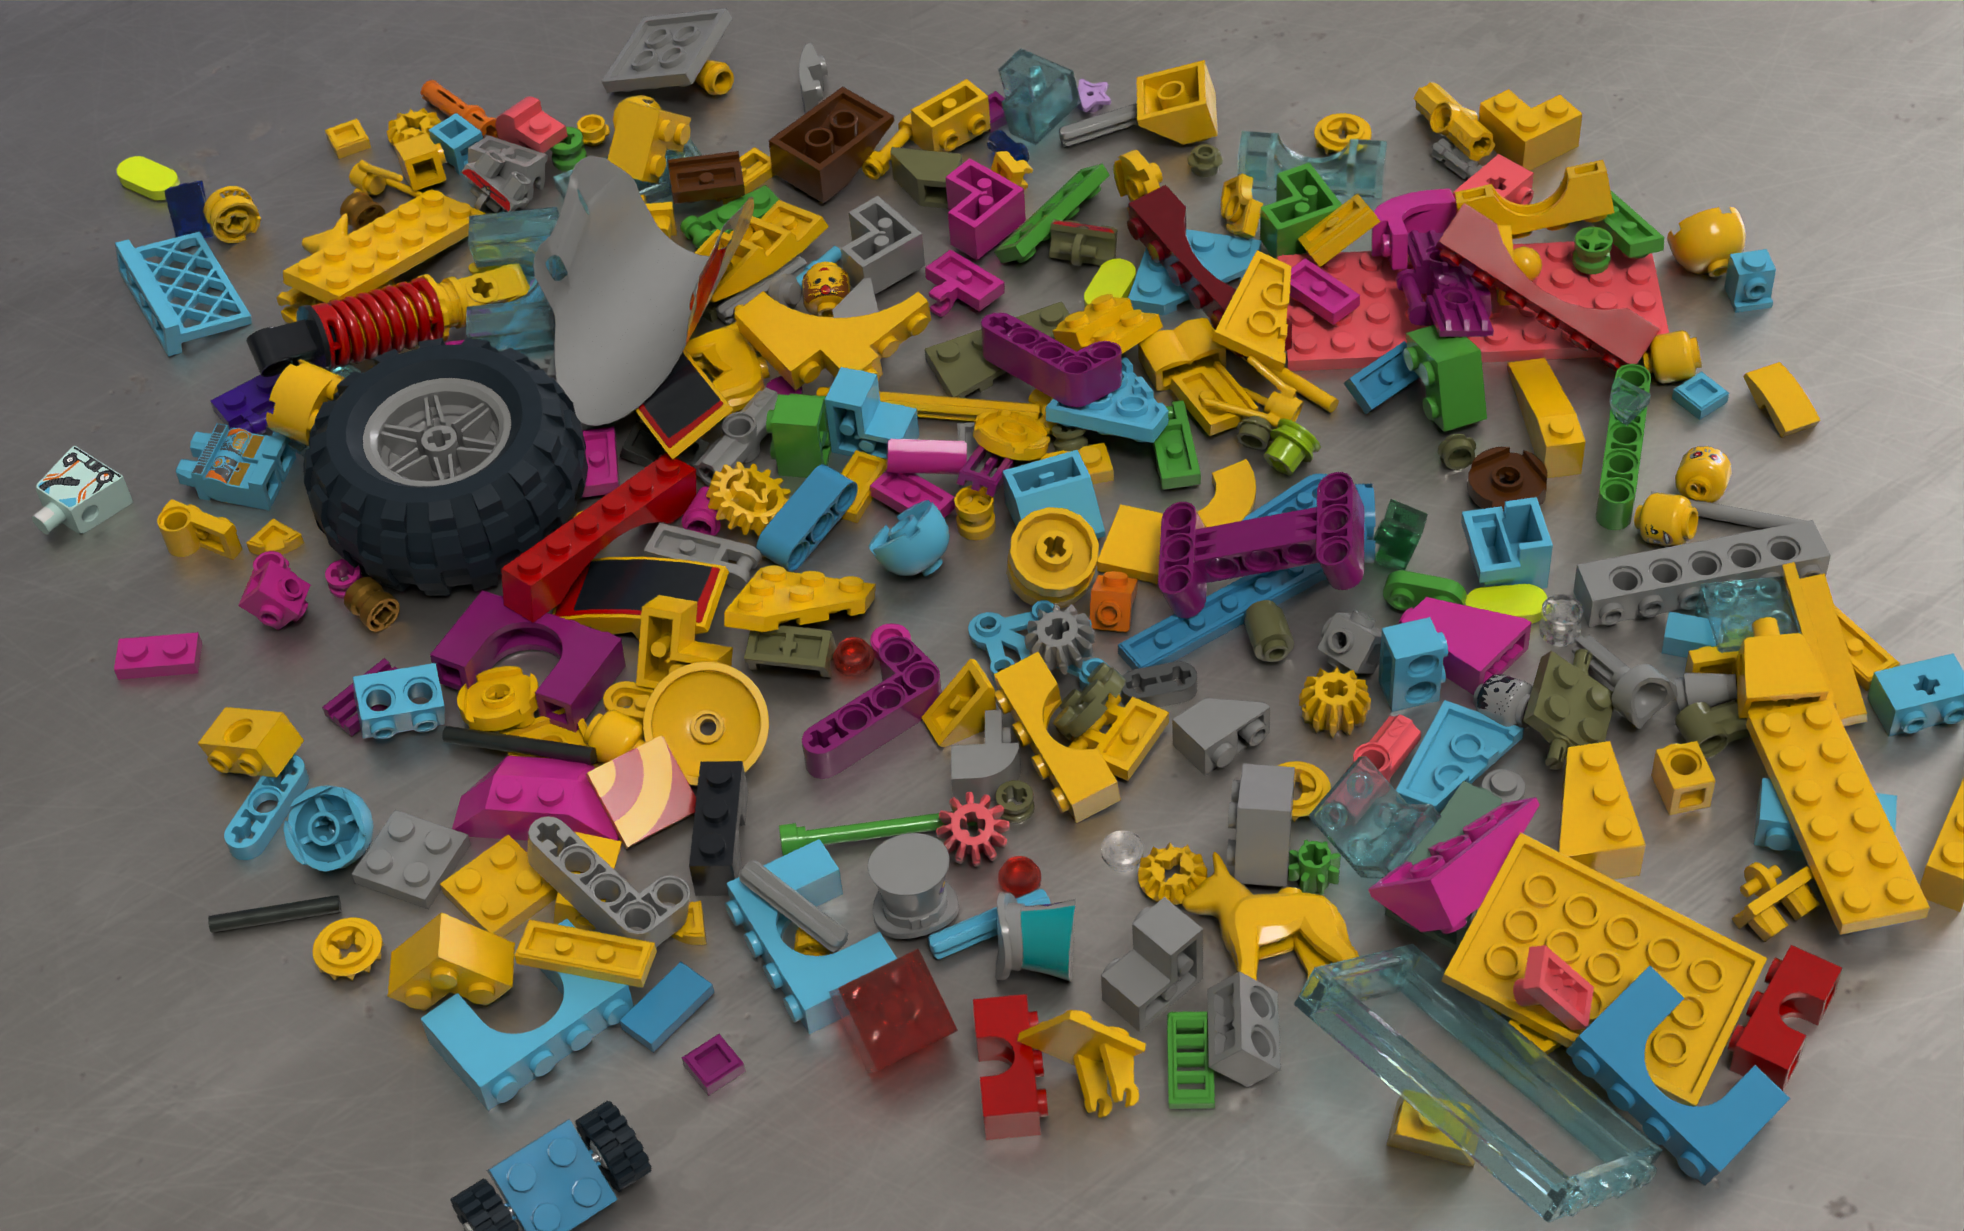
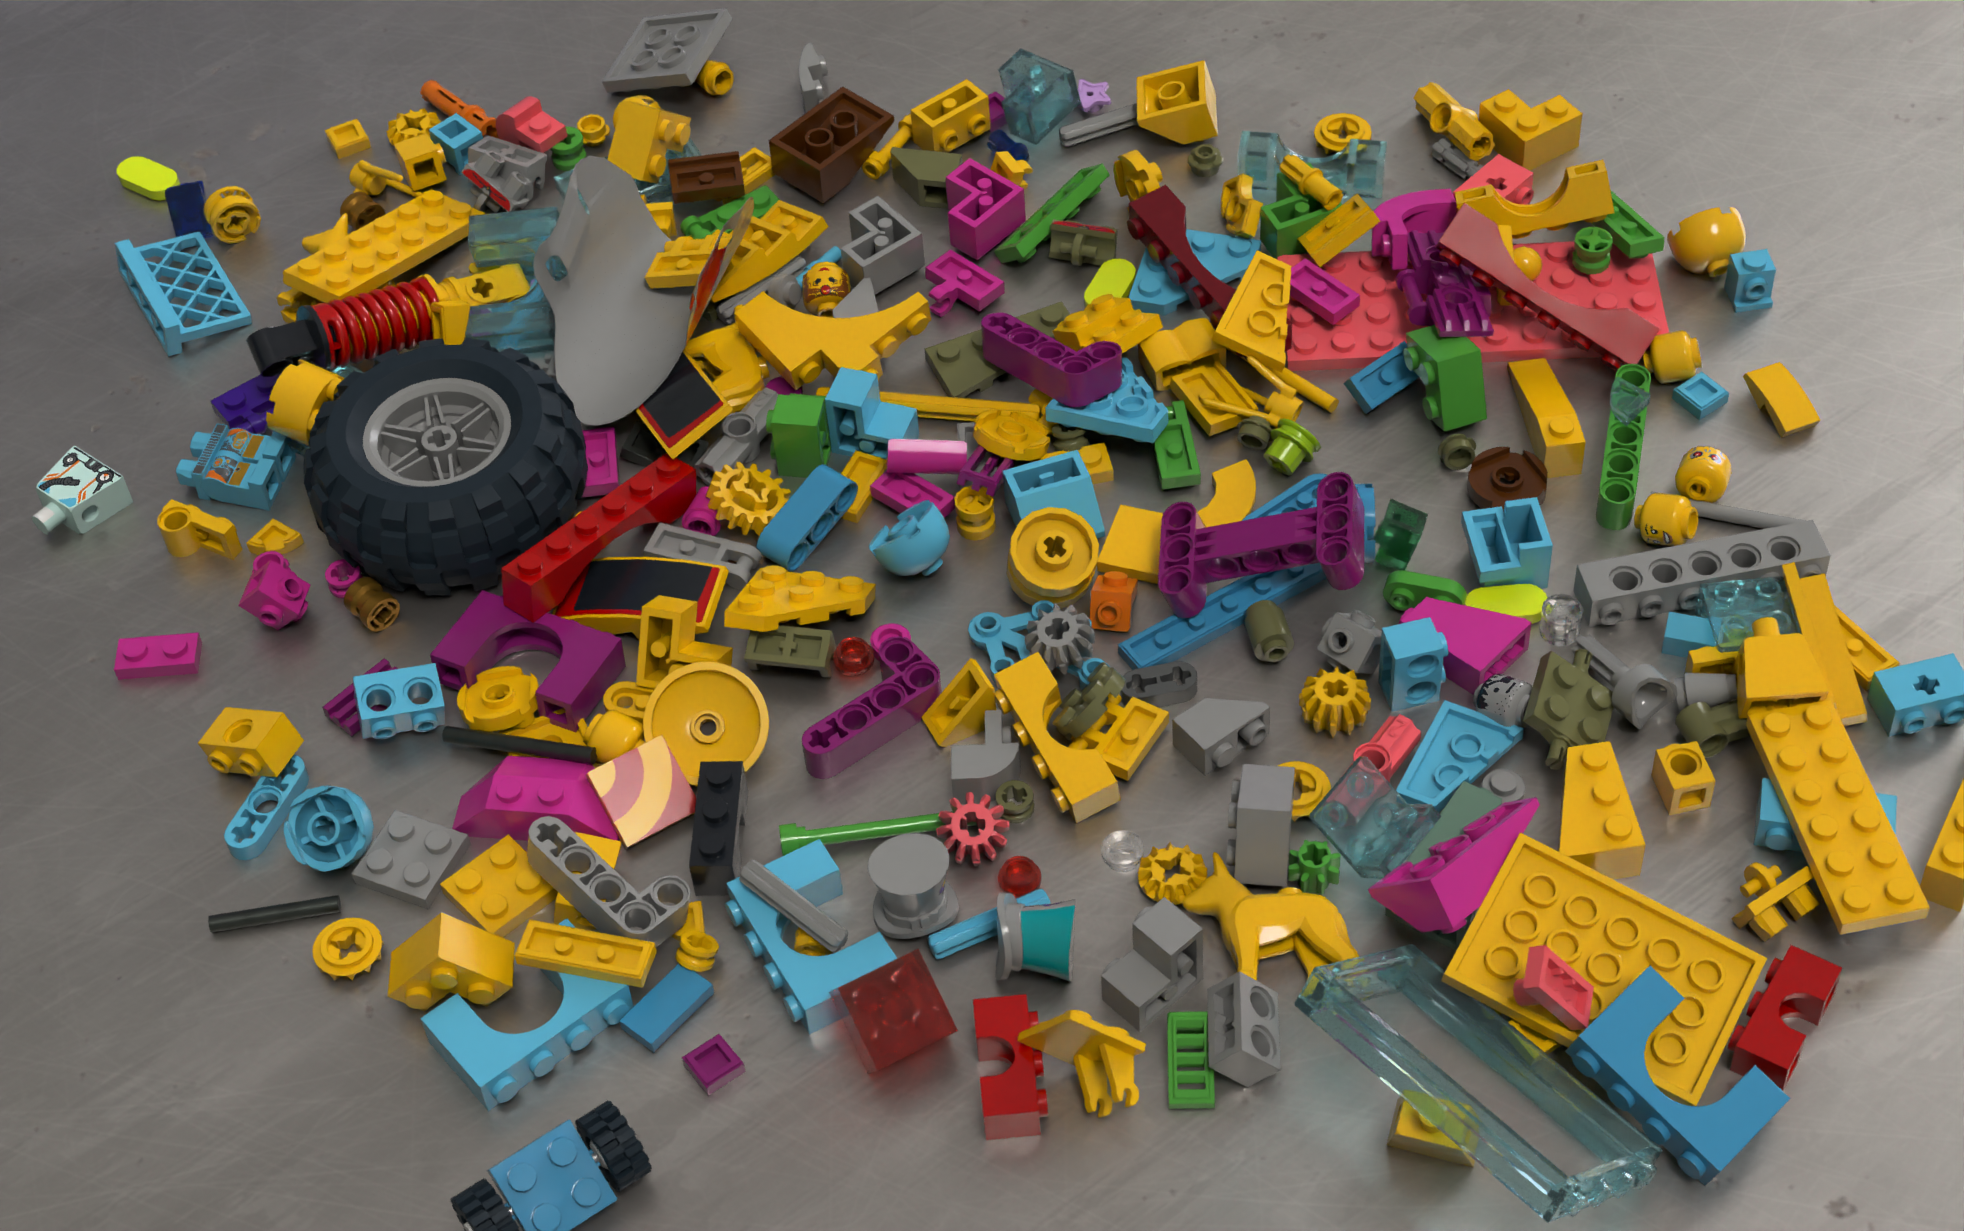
(450, 321): none -> yellow slope
(682, 261): none -> yellow plate
(697, 951): none -> yellow bush
(1311, 181): none -> yellow axle

